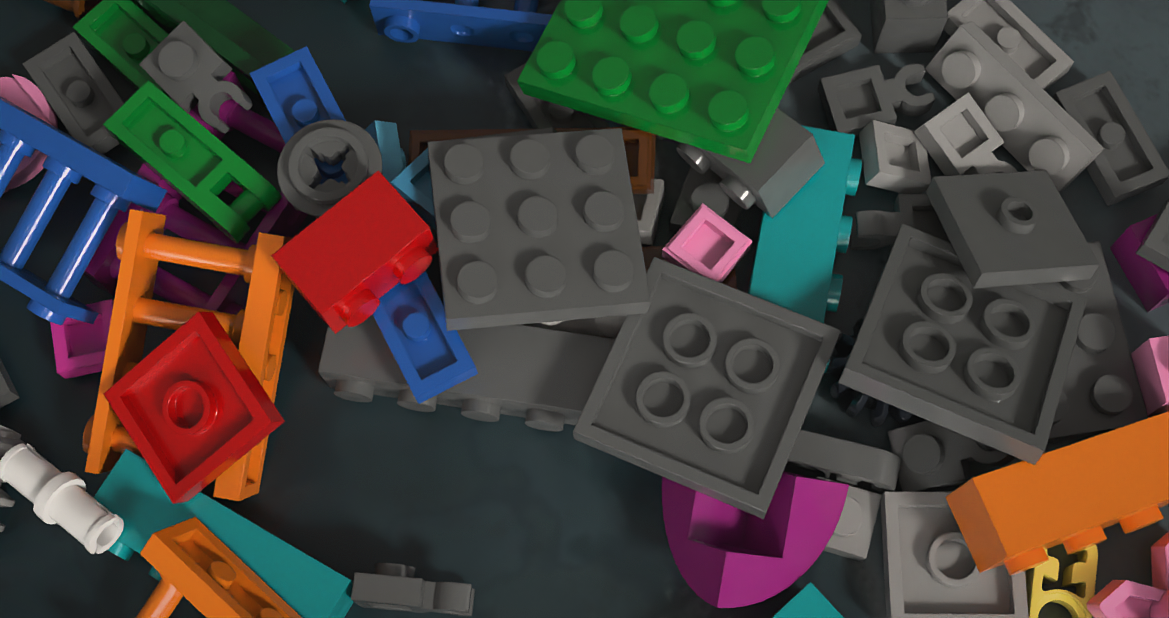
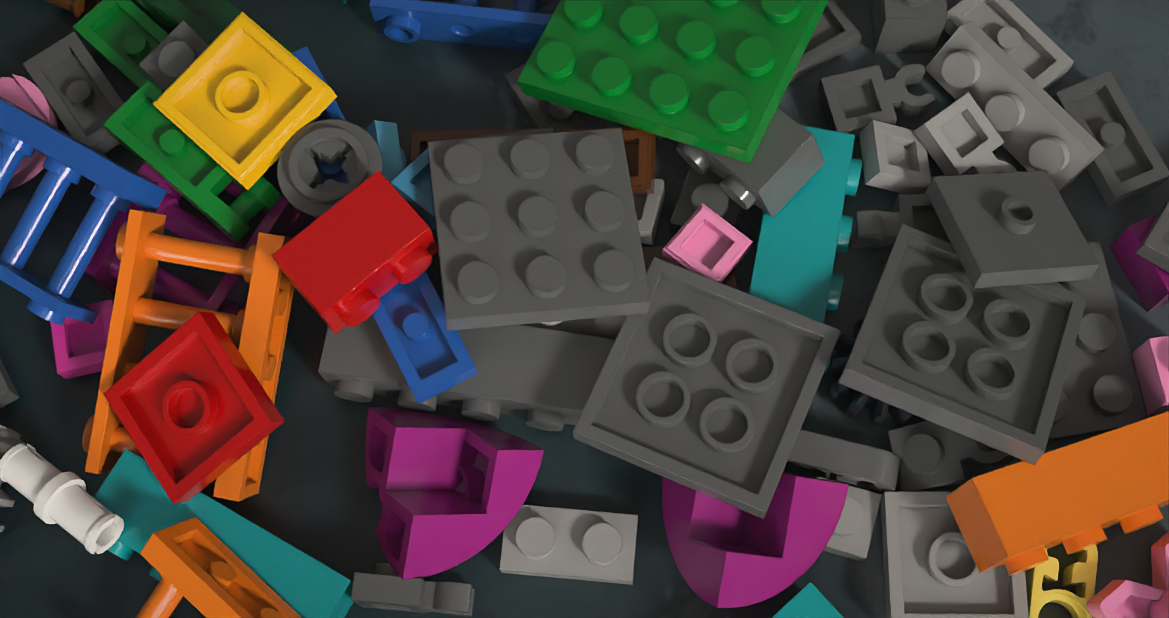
(244, 100): none -> yellow plate
(443, 486): none -> magenta brick
(570, 544): none -> light grey plate

